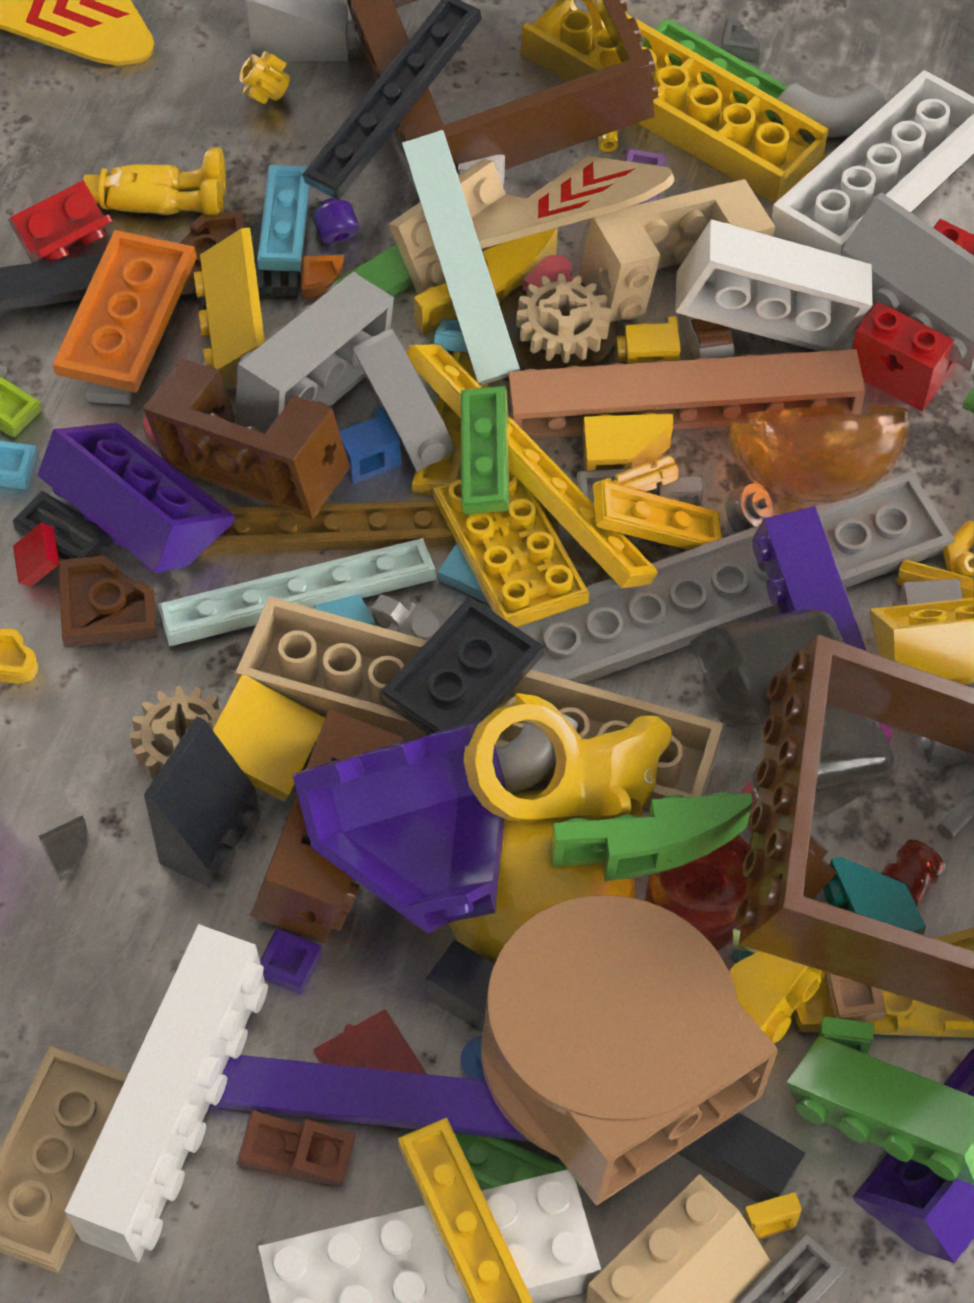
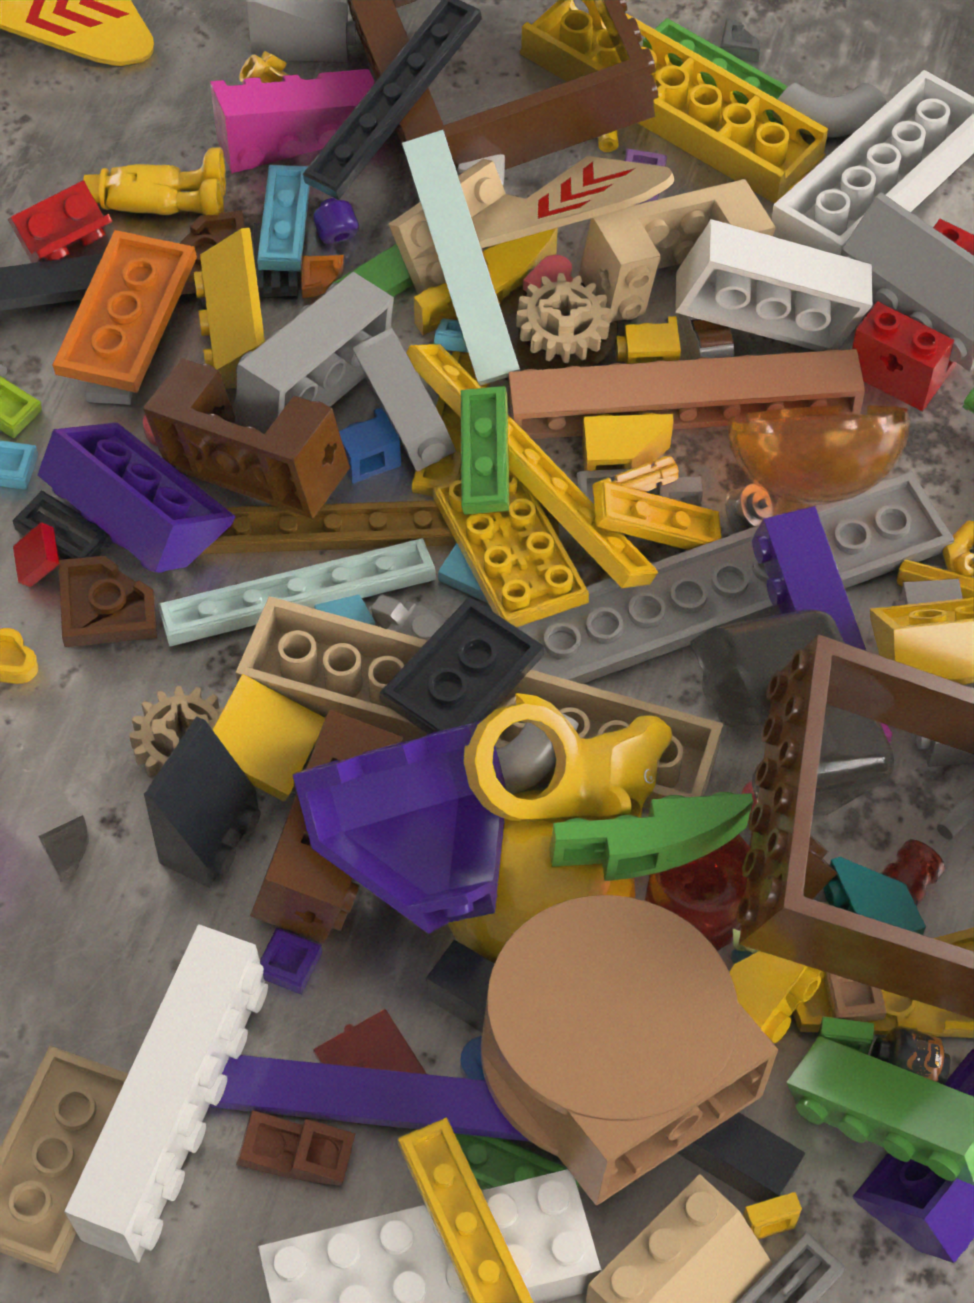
(284, 118): none -> dark pink wedge
(914, 1052): none -> black head

